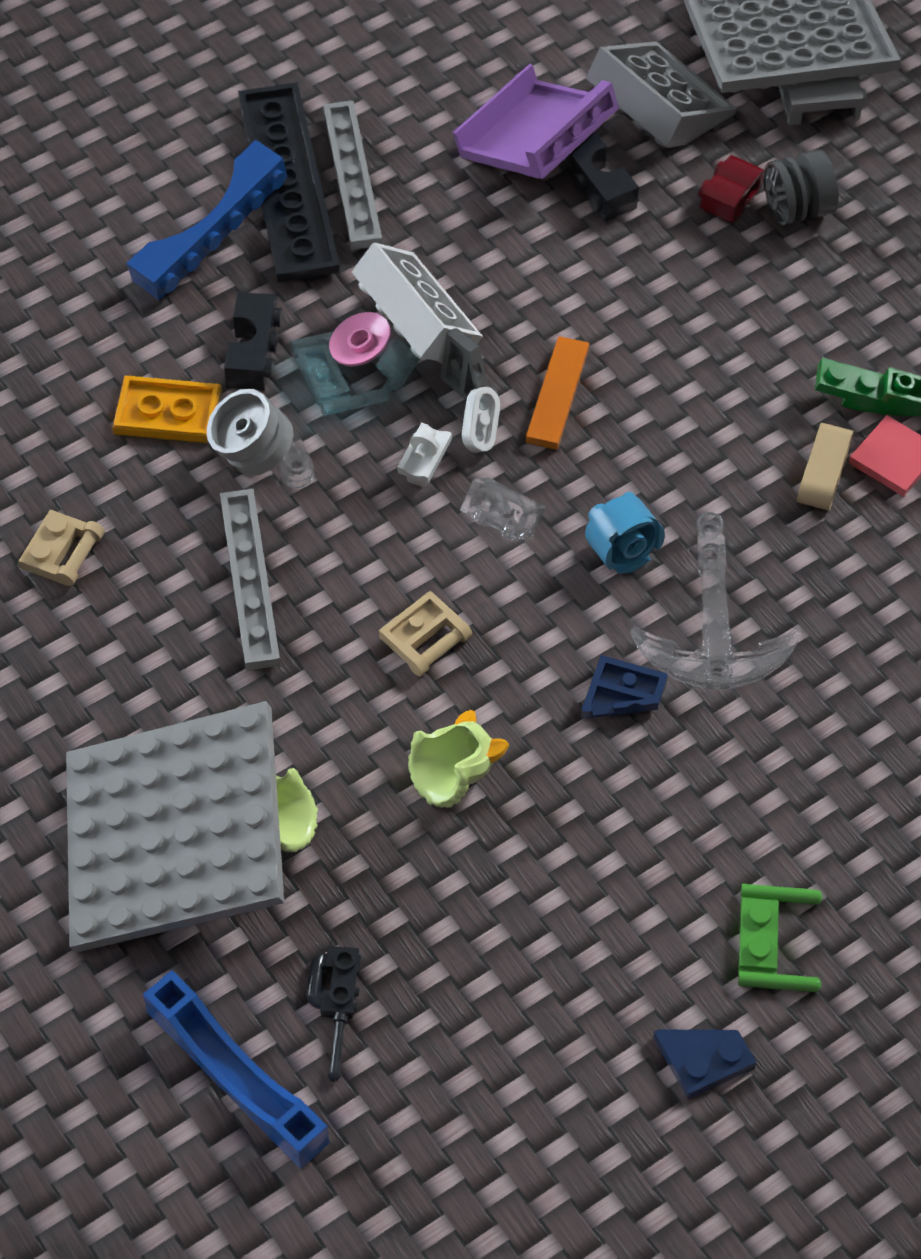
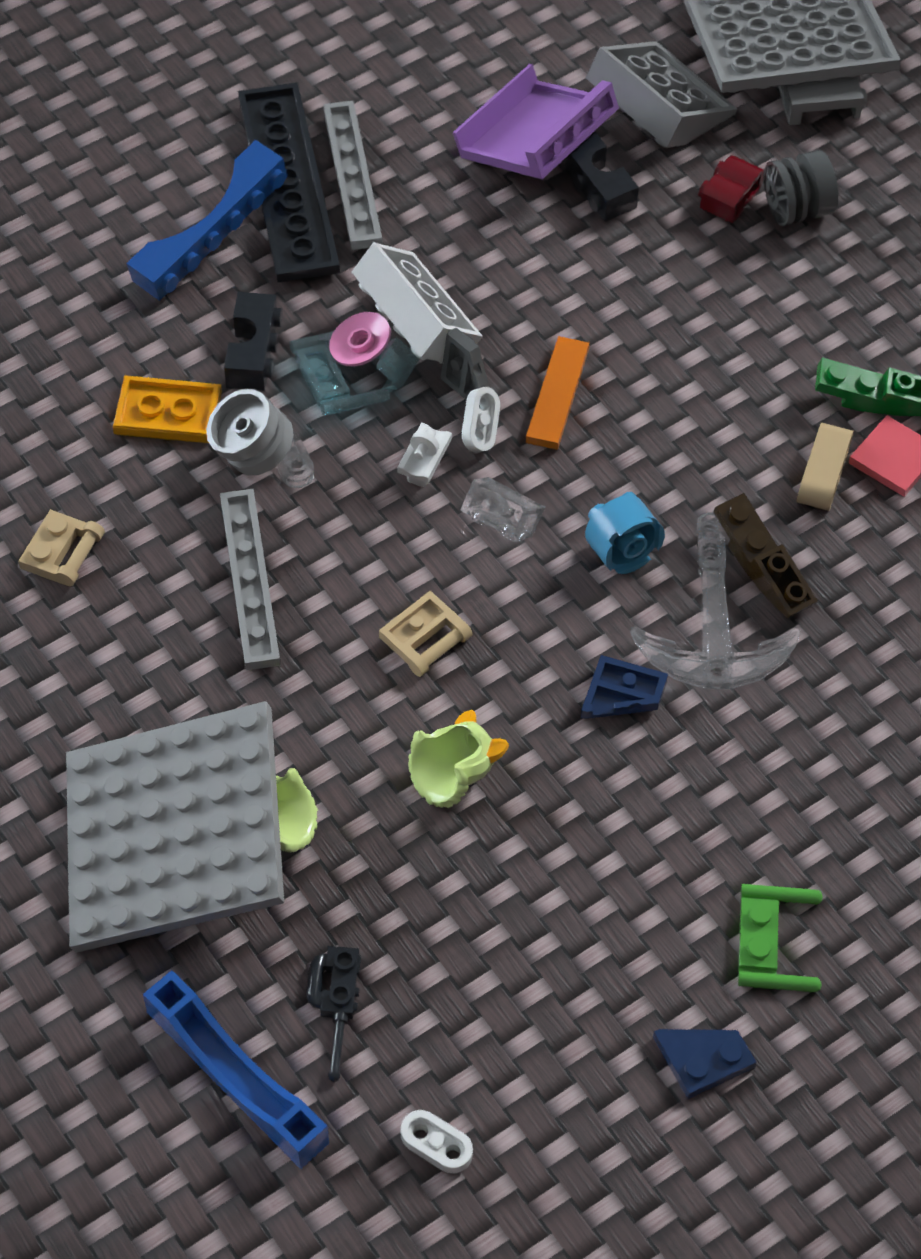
(439, 1140): none -> white plate
(762, 559): none -> dark brown slope

